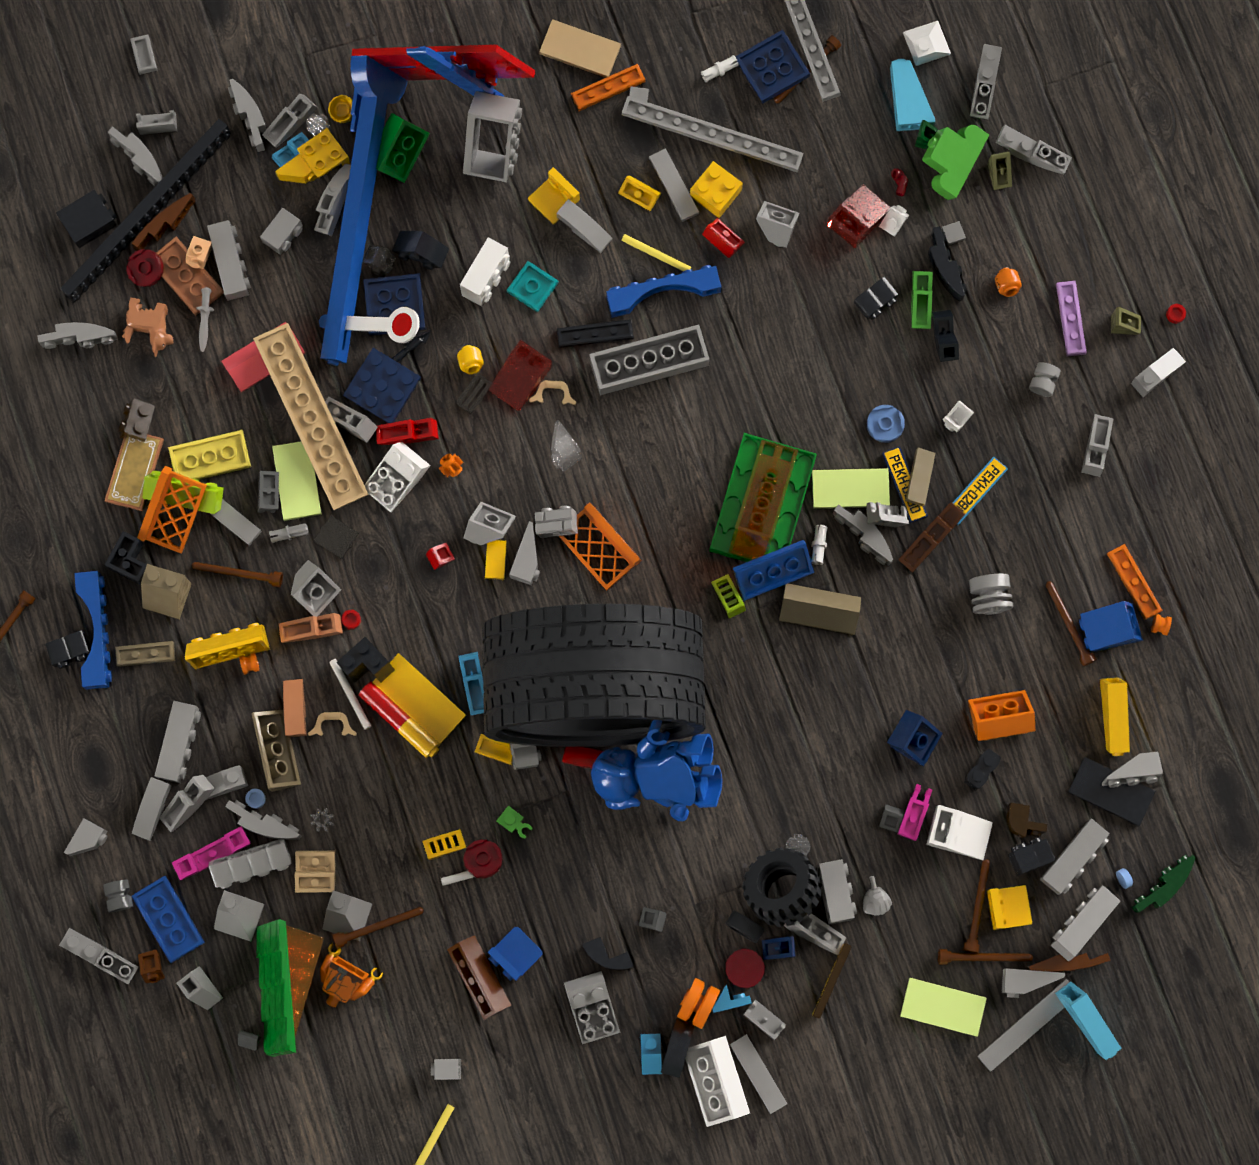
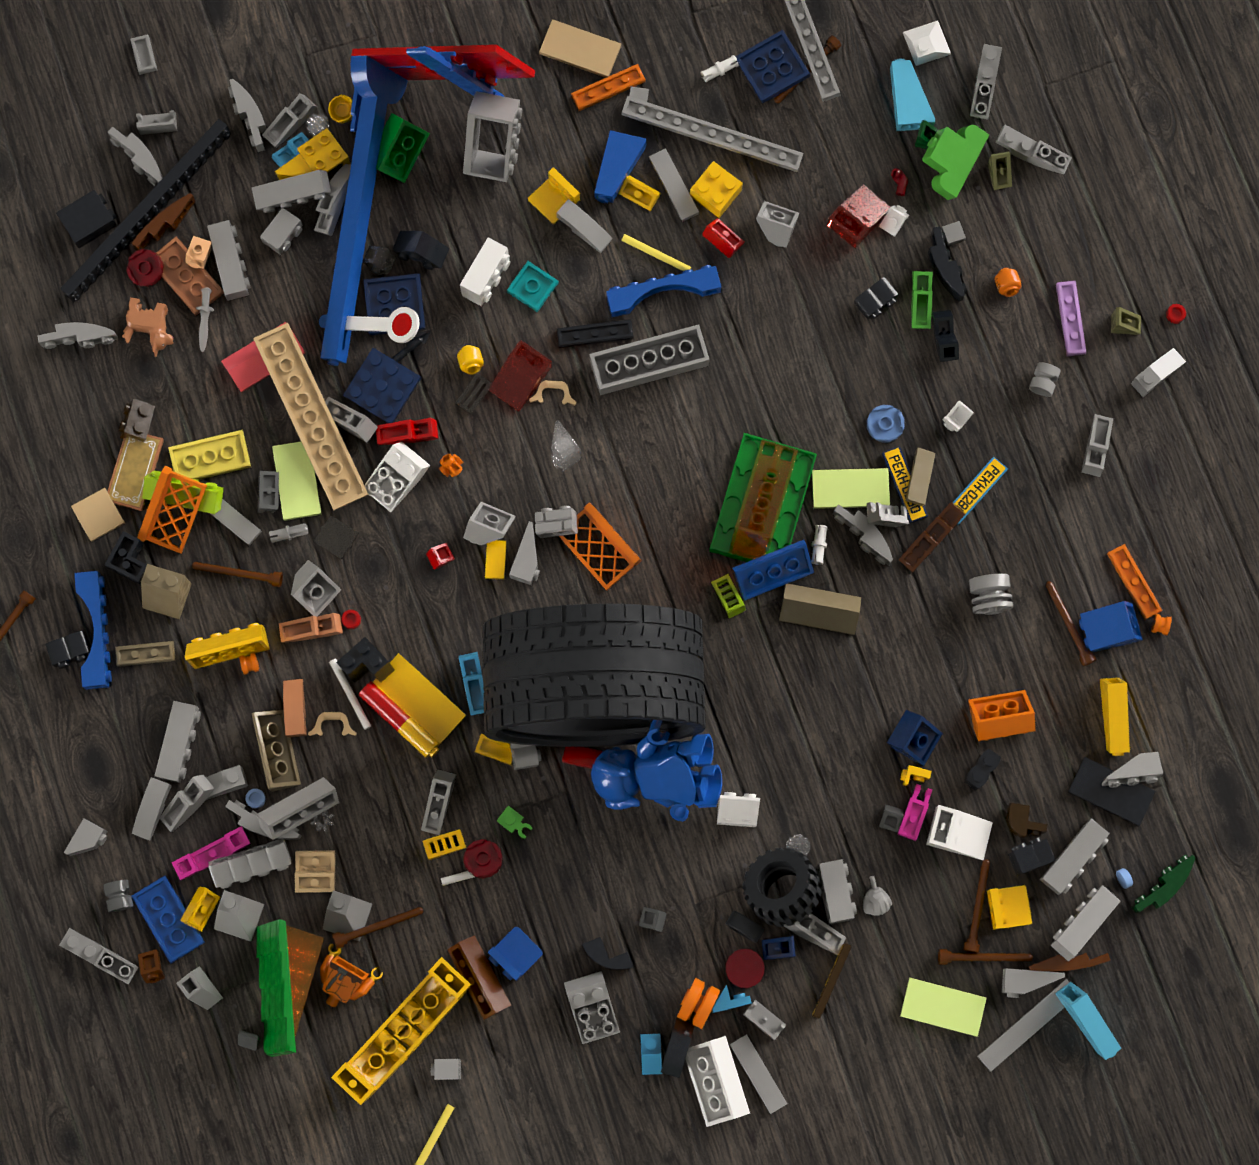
(98, 514): none -> tan slope
(200, 908): none -> yellow slope
(291, 190): none -> light grey brick
(298, 808): none -> light grey brick
(402, 1032): none -> yellow slope
(438, 801): none -> light grey slope
(618, 162): none -> blue slope
(738, 810): none -> white slope
(918, 774): none -> yellow bracket

